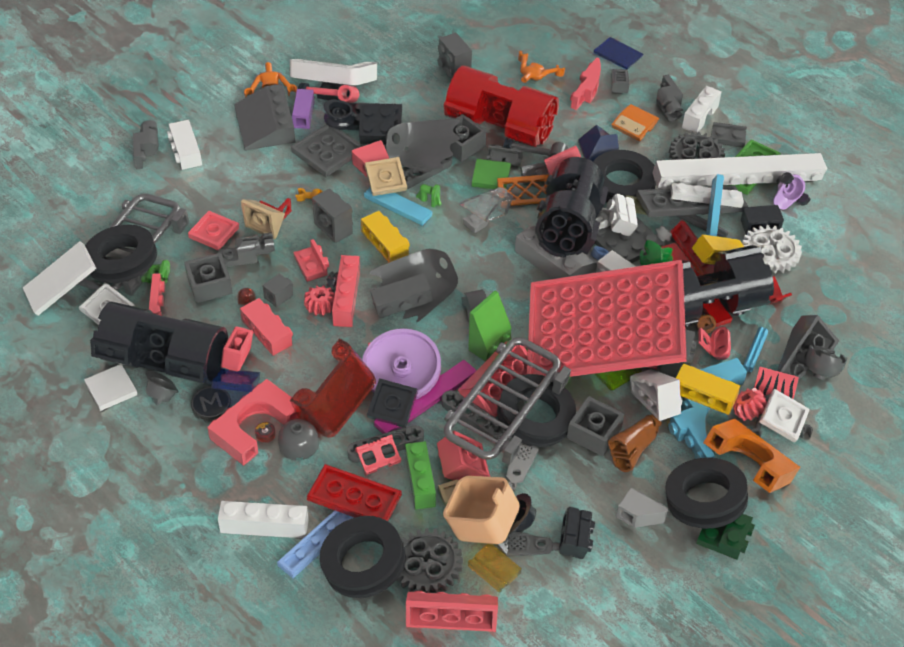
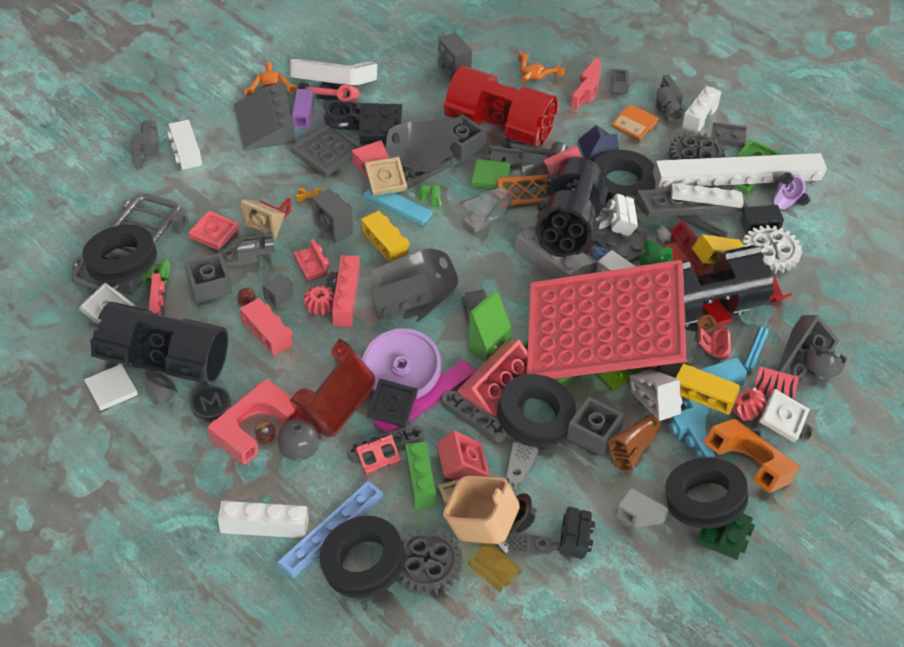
(59, 278): white tile -> none
(236, 348): coral brick -> none
(236, 381): clear blue tile -> none
(353, 494): red tile -> none
(451, 611): coral slope -> none
(510, 448): flat silver bar -> none
(618, 53): clear blue piece -> none
(715, 203): medium azure tile -> none

